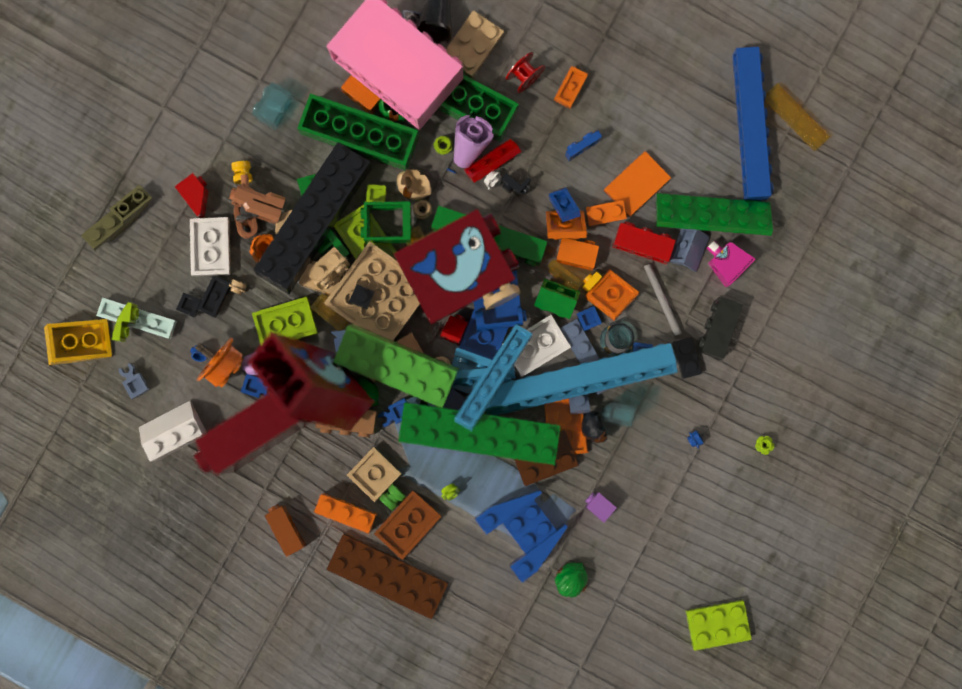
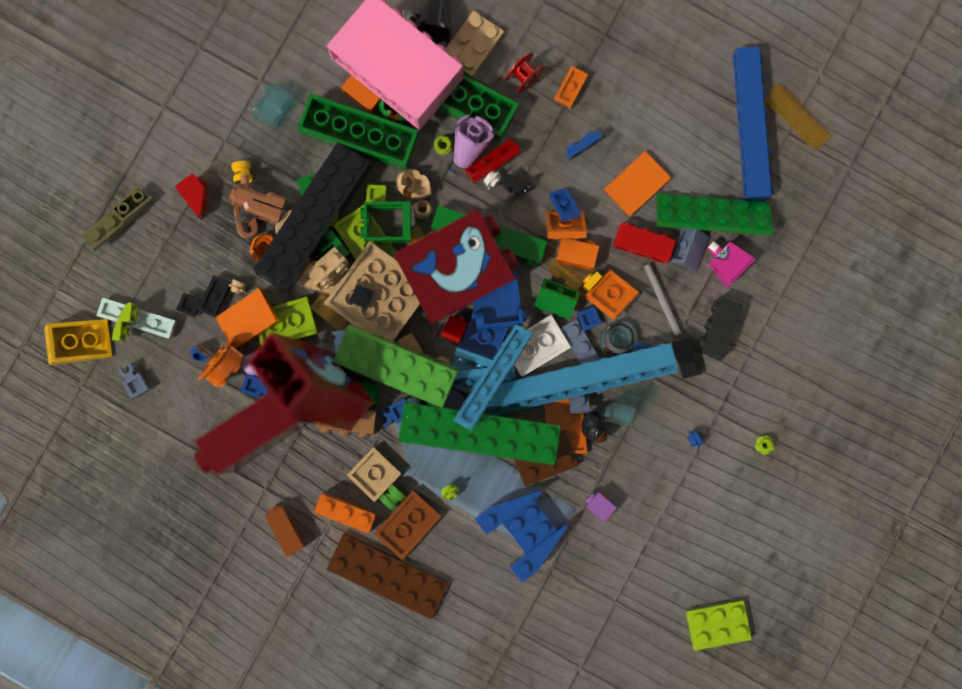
(171, 431): white slope -> none
(210, 246): white plate -> none
(247, 318): none -> orange tile
(506, 293): tan tile -> none
(571, 579): green hair -> none
(606, 213): orange plate -> none

